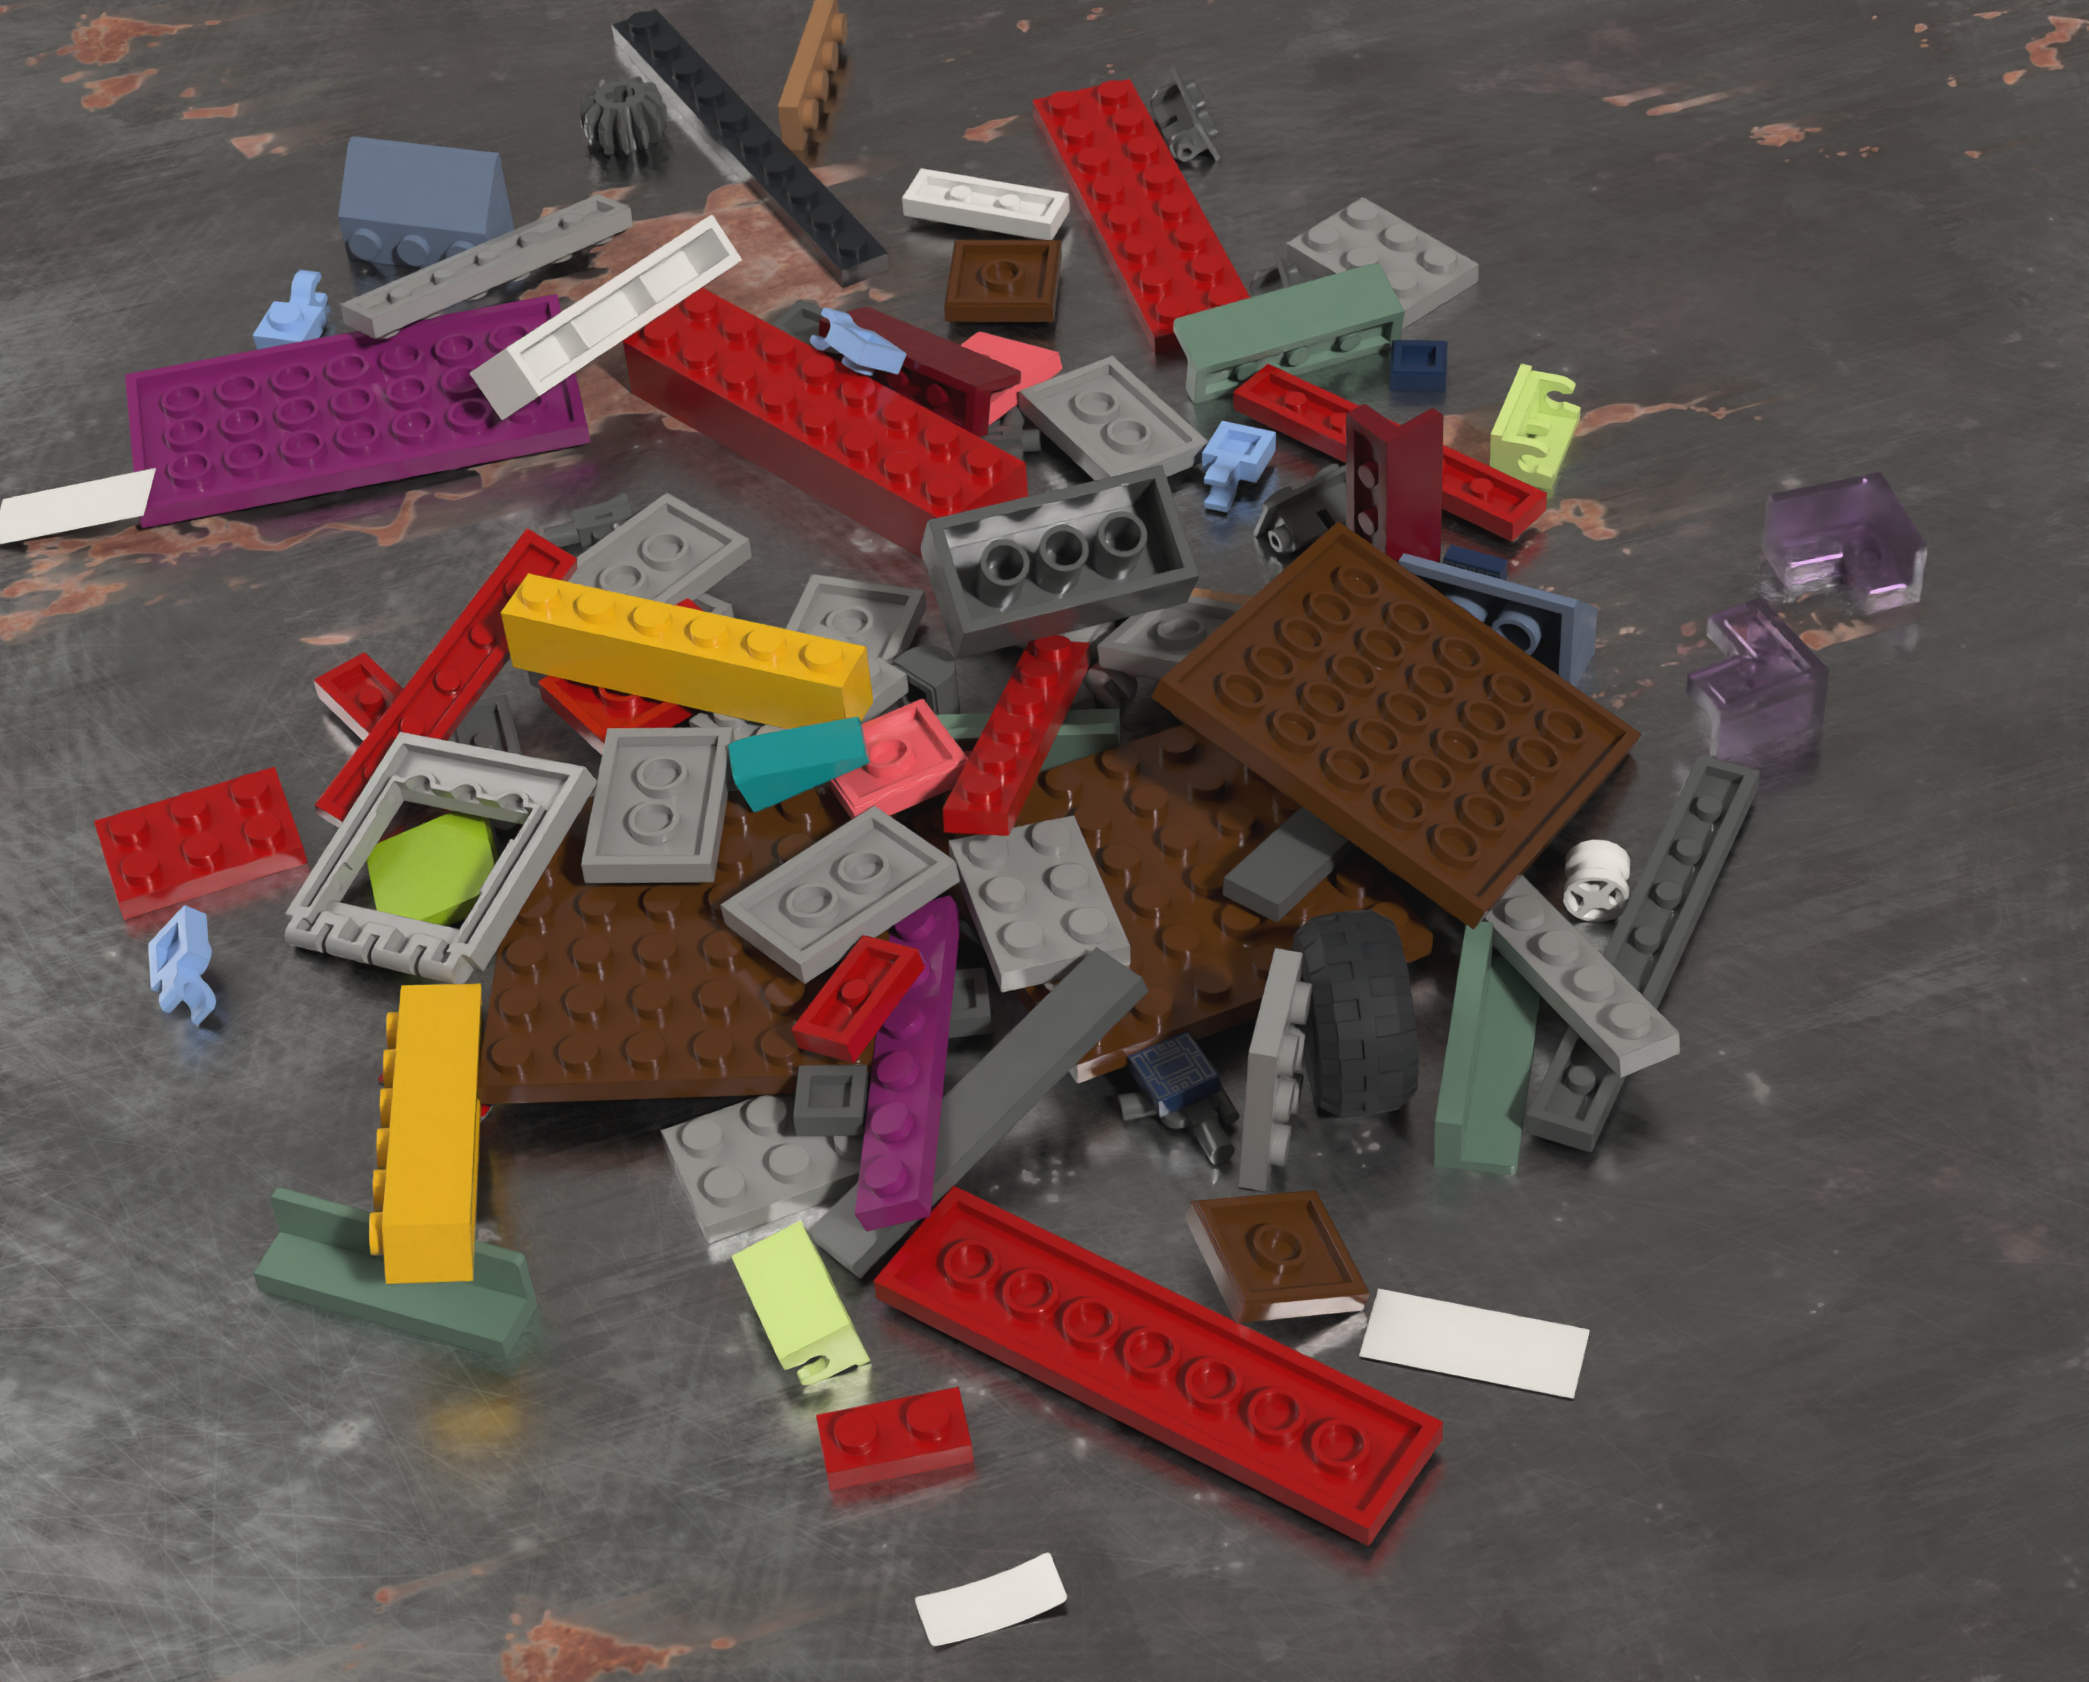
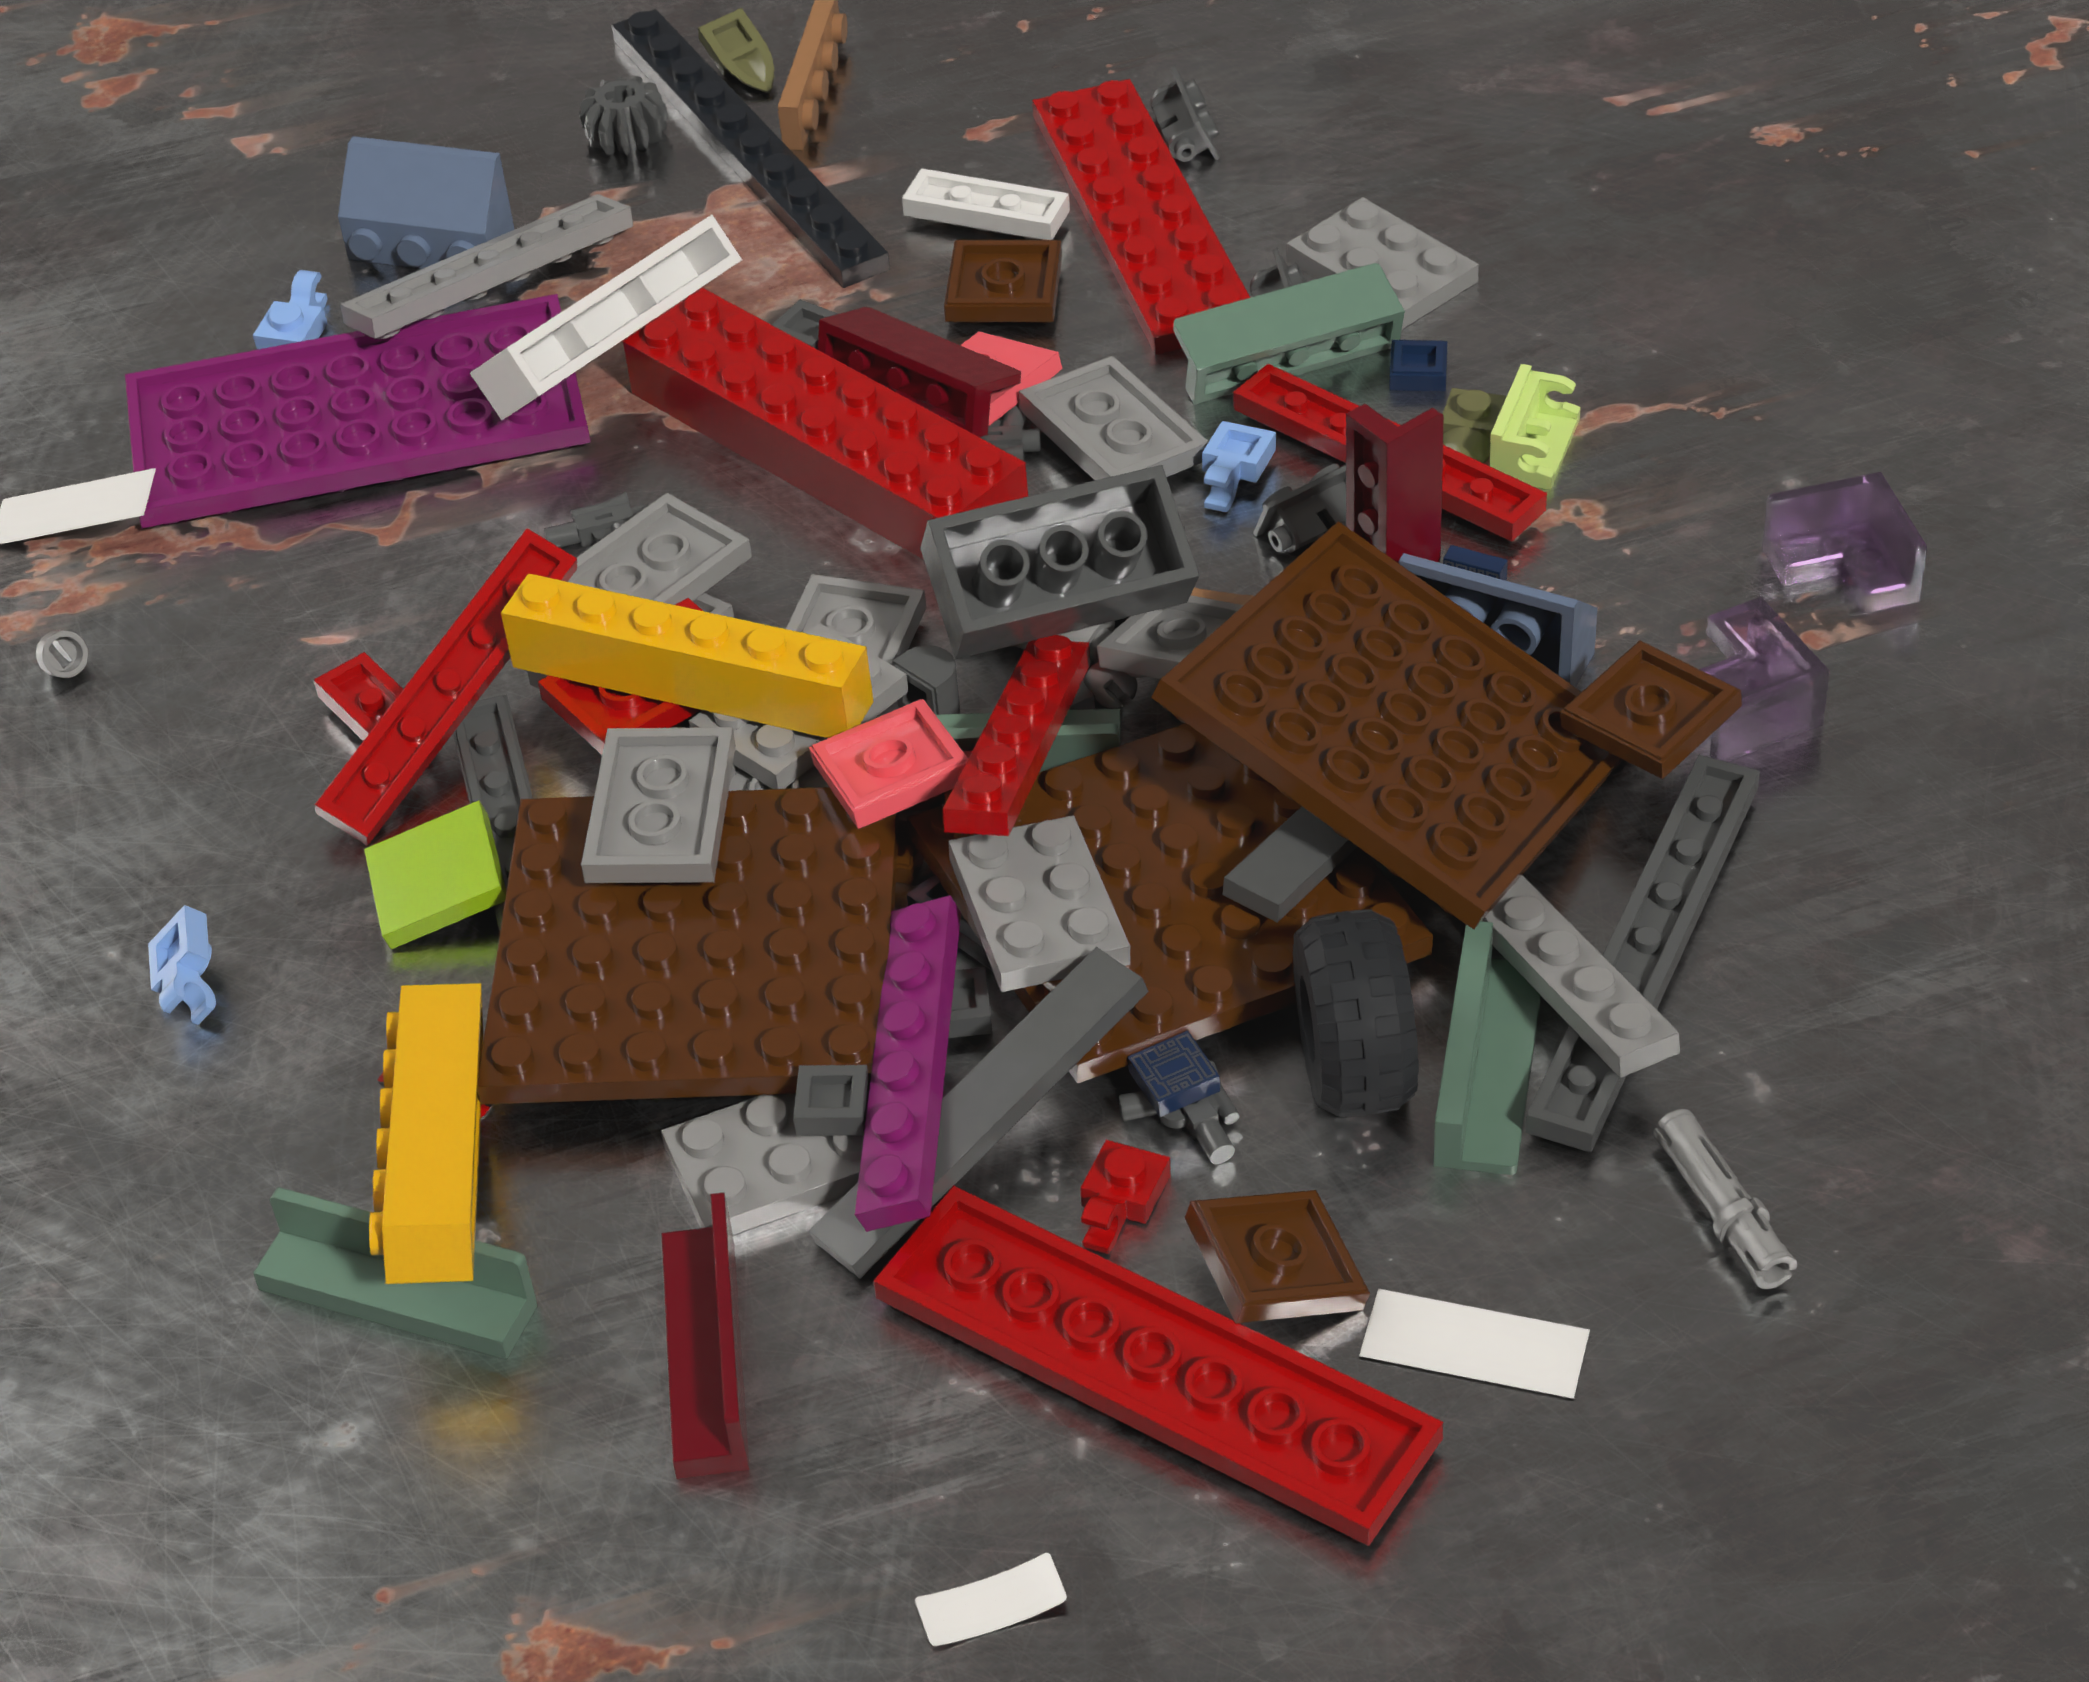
(70, 646): none -> light grey hinge
(200, 842): red plate -> none
(454, 777): light grey hinge -> none
(704, 1348): none -> dark red panel
(739, 50): none -> olive plate
(795, 760): teal slope -> none
(799, 1305): yellowish green hinge -> none
(837, 891): light grey plate -> none
(858, 998): red plate -> none
(861, 347): light blue plate -> none
(894, 1438): red plate -> none
(1120, 1187): none -> red plate
(1271, 1083): light grey plate -> none
(1470, 420): none -> olive plate
(1596, 880): white wheel -> none
(1651, 709): none -> reddish brown plate
(1737, 1217): none -> light grey pin

